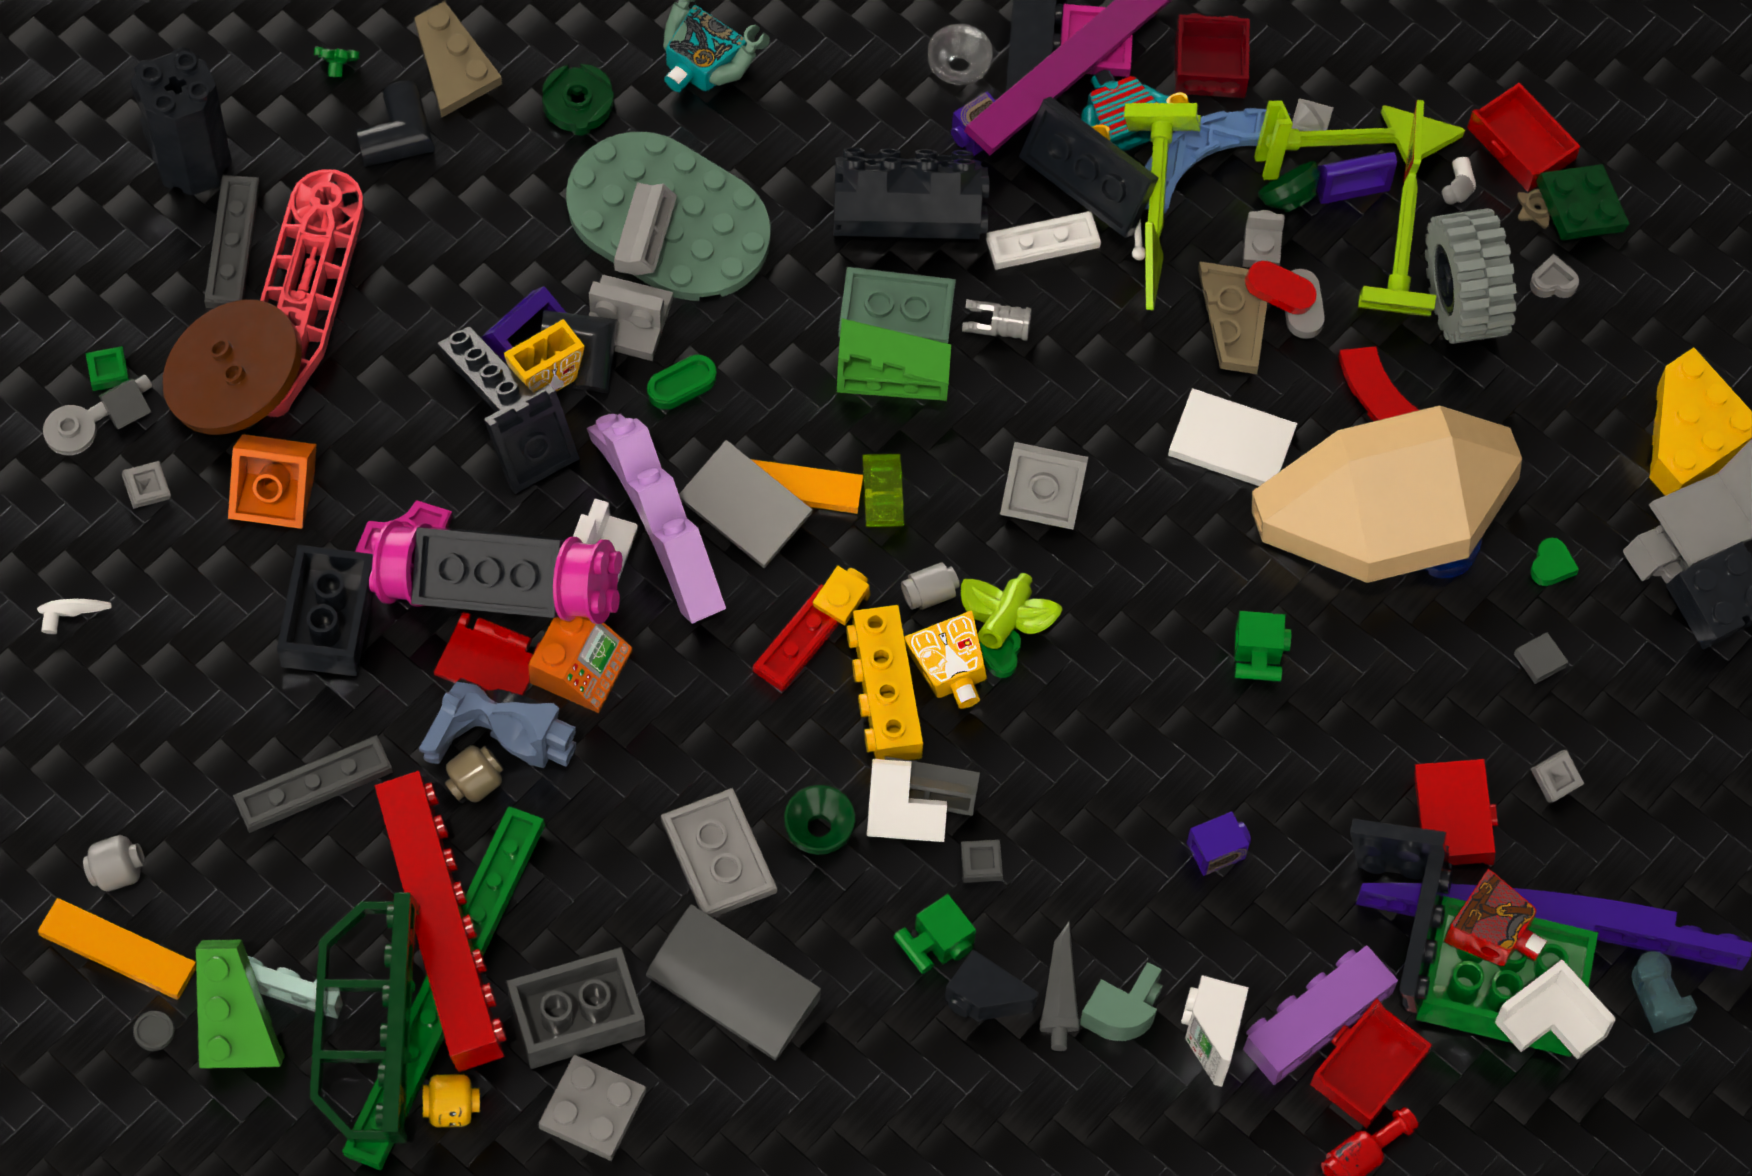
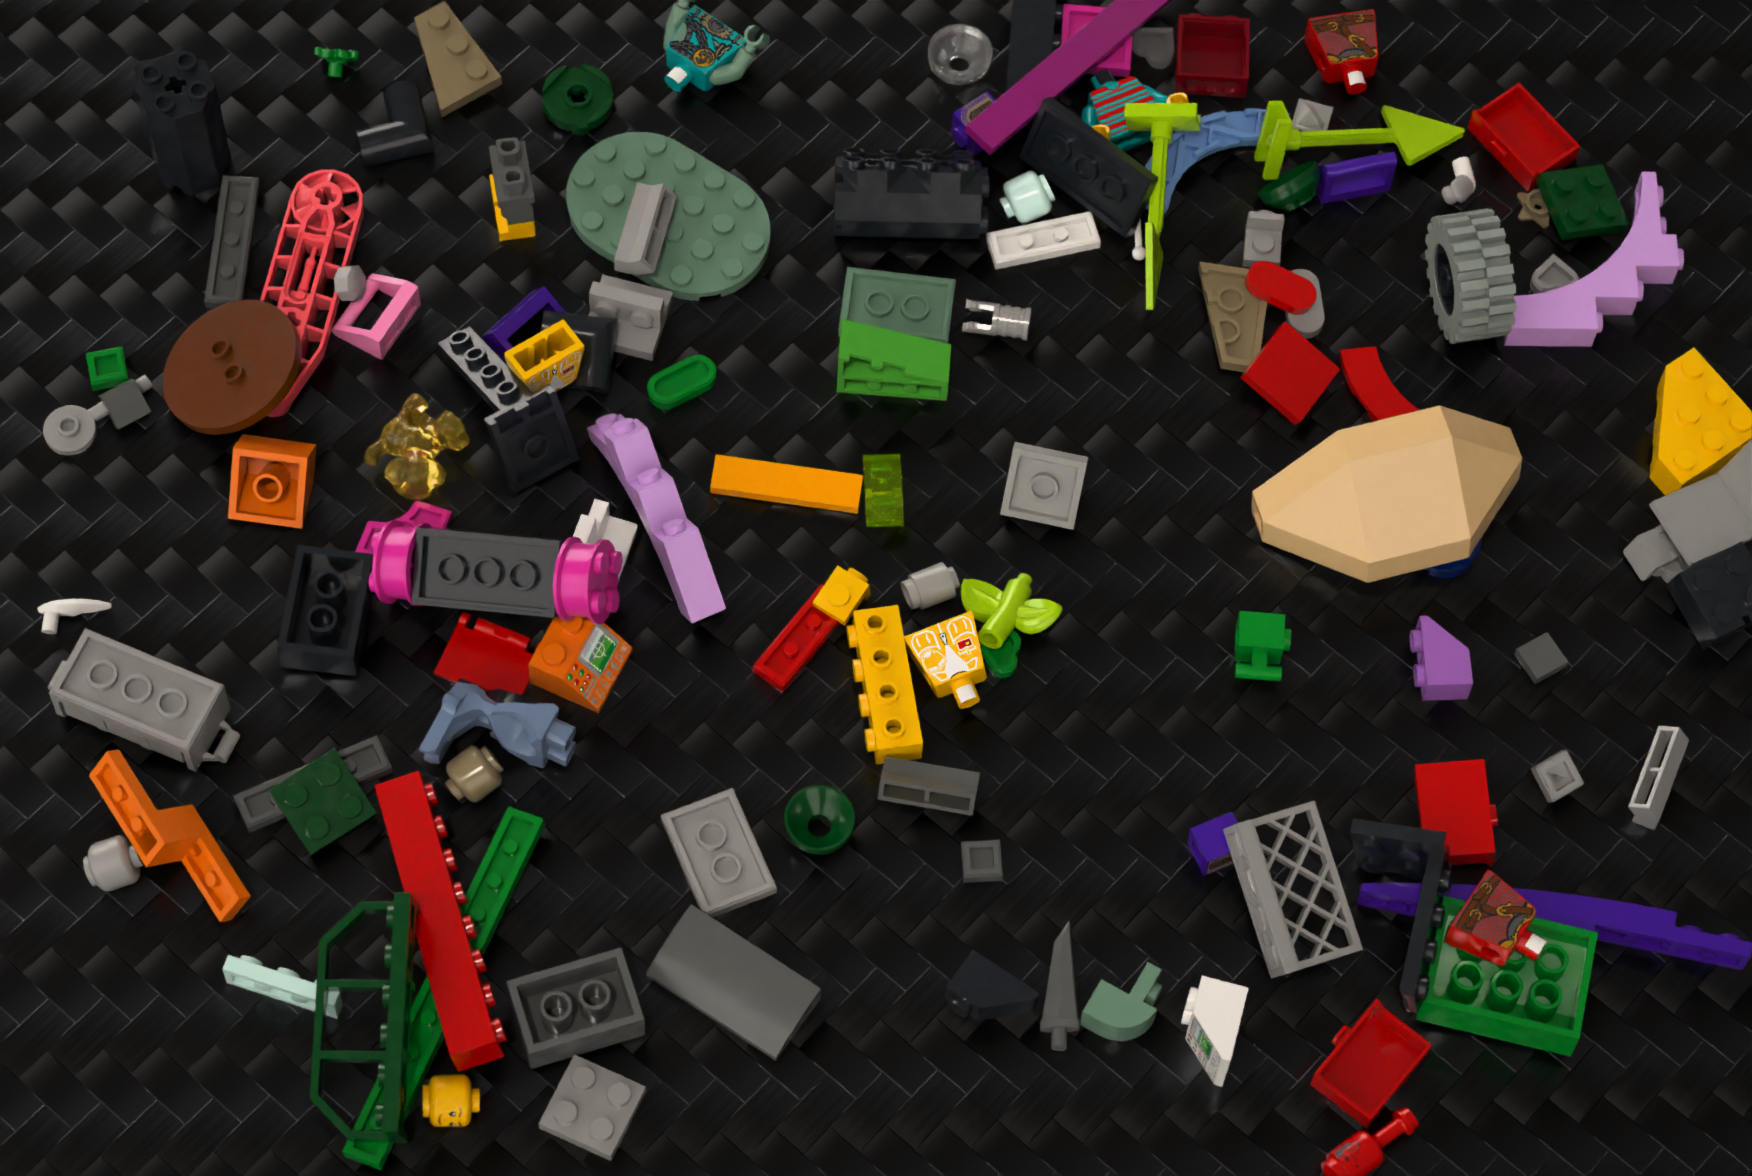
(117, 948): light orange tile -> none
(143, 700): none -> light grey container
(146, 484): light grey tile -> none
(153, 1030): dark grey piece -> none
(169, 835): none -> orange bracket
(231, 1012): bright green wedge -> none
(322, 802): none -> dark green plate
(350, 283): none -> light grey tile
(391, 322): none -> bright pink tile
(418, 442): none -> clear yellow animal
(512, 189): none -> dark grey hips
(745, 504): light grey tile -> none
(897, 815): white tile -> none
(940, 929): green brick -> none
(1027, 197): none -> light aqua head
(1155, 45): none -> clear tile
(1231, 438): white tile -> none
(1261, 890): none -> light grey fence
(1290, 373): none -> red tile
(1319, 1014): medium lavender brick -> none
(1344, 47): none -> torso
(1397, 295): lime piece -> none
(1442, 664): none -> medium lavender slope
(1552, 563): green tile -> none
(1558, 1004): white panel -> none
(1576, 311): none -> lavender arch
(1659, 993): clear light blue leg -> none
(1662, 778): none -> light grey piece

